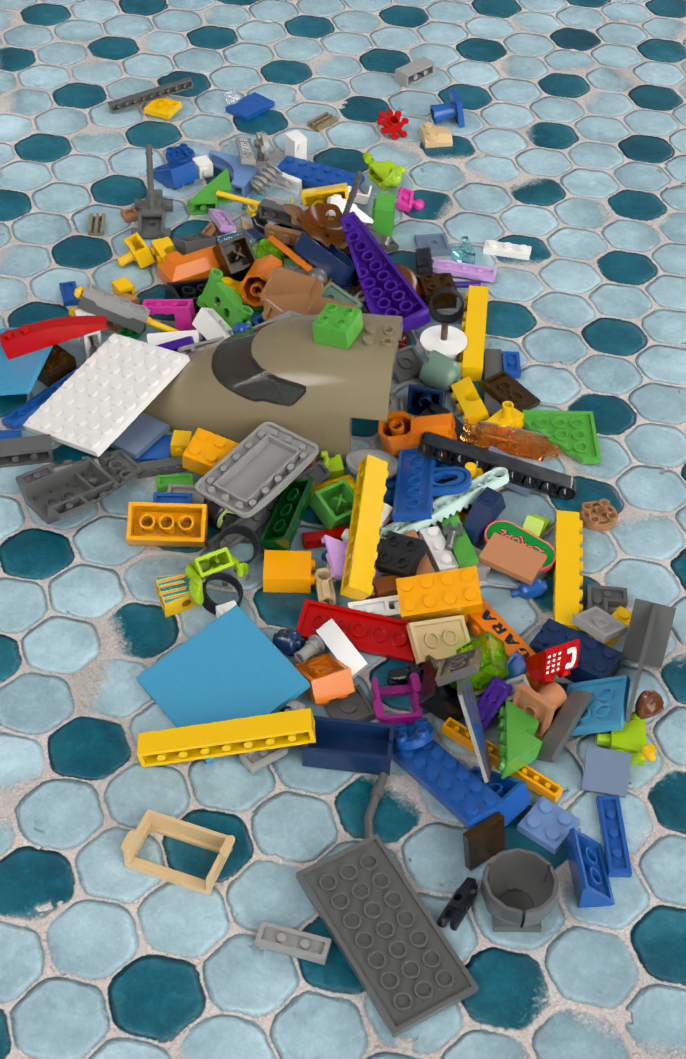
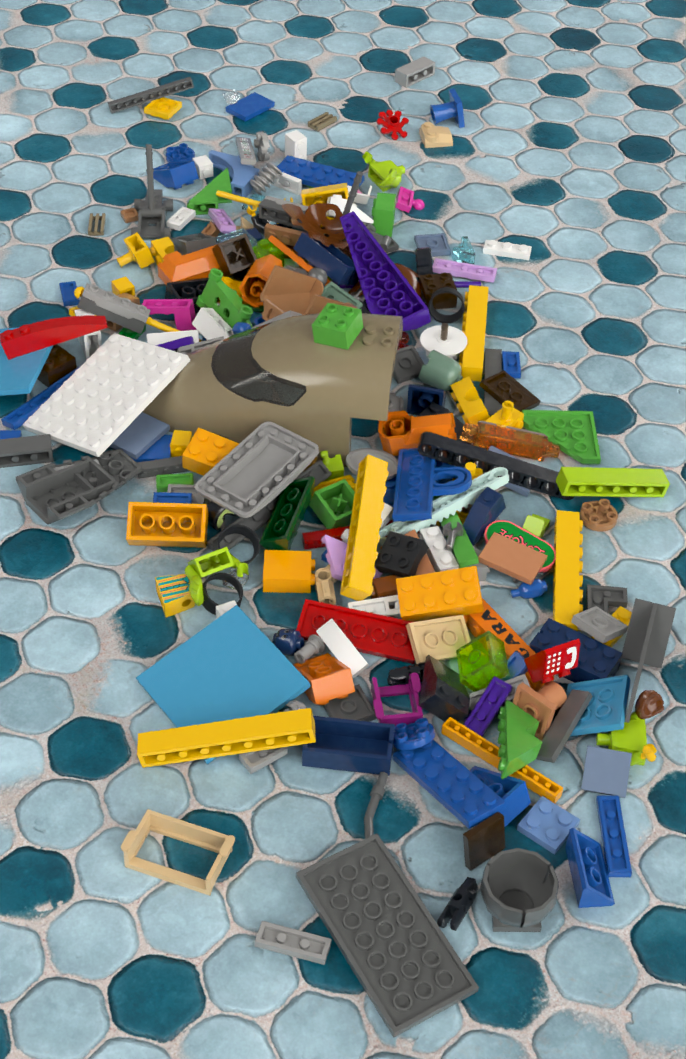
(181, 218): none -> white plate
(459, 669): dark grey piece -> none
(612, 482): none -> lime brick

